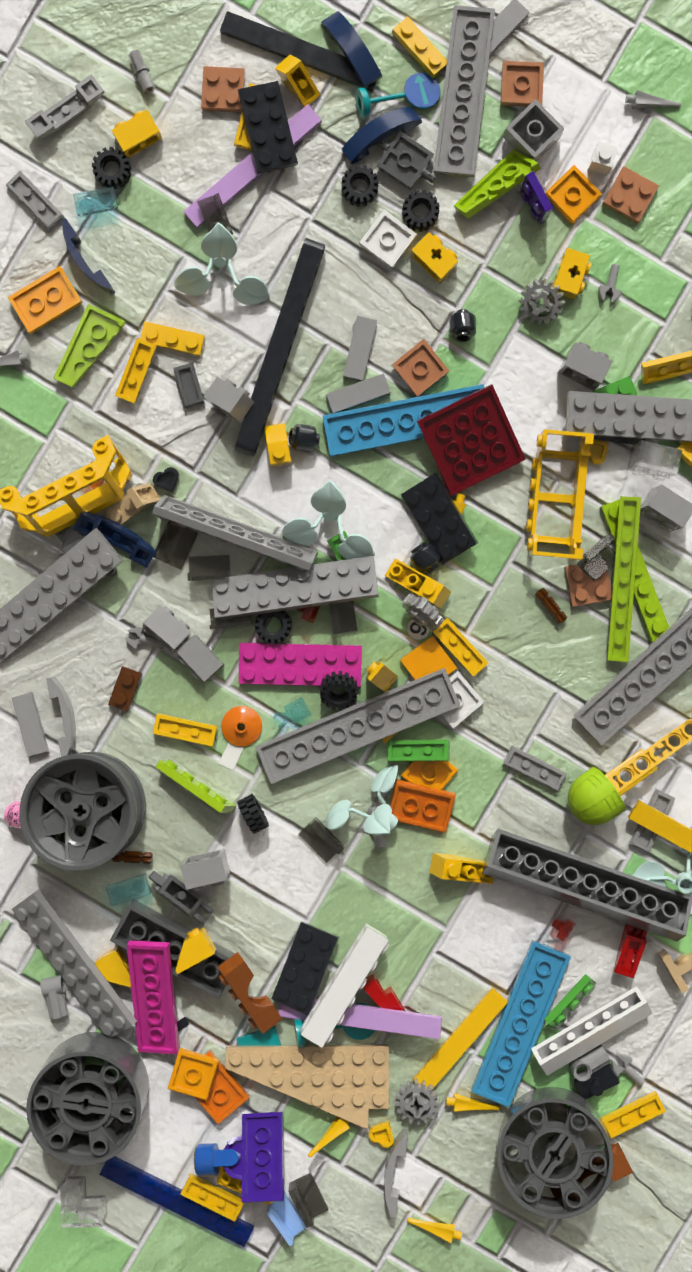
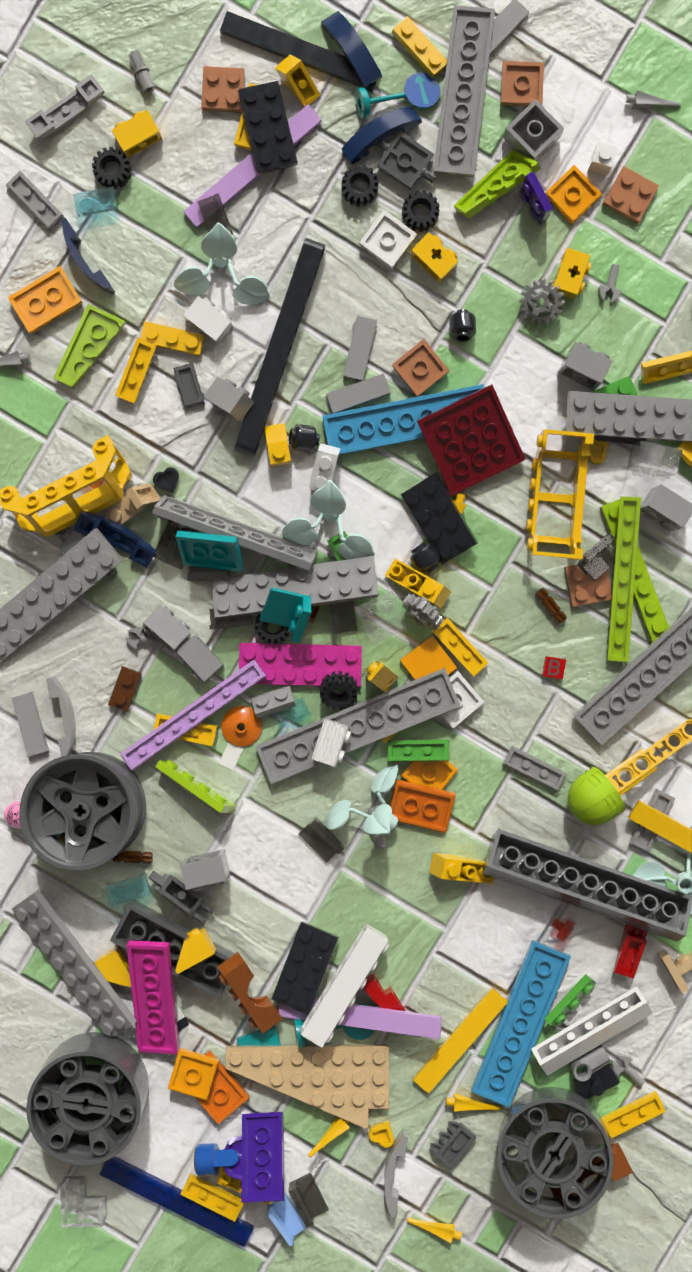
(54, 989): light grey piece -> none
(193, 715): none -> lavender tile
(208, 319): none -> white brick
(209, 551): none -> teal plate
(253, 813): black tyre -> none
(273, 701): none -> light grey plate
(287, 610): none -> teal bracket
(324, 466): none -> white brick
(330, 743): none -> white brick
(381, 618): none -> clear bracket
(416, 631): white sticker -> none
(426, 1098): light grey gear -> none
(453, 1144): none -> dark grey plate
(554, 667): none -> red tile

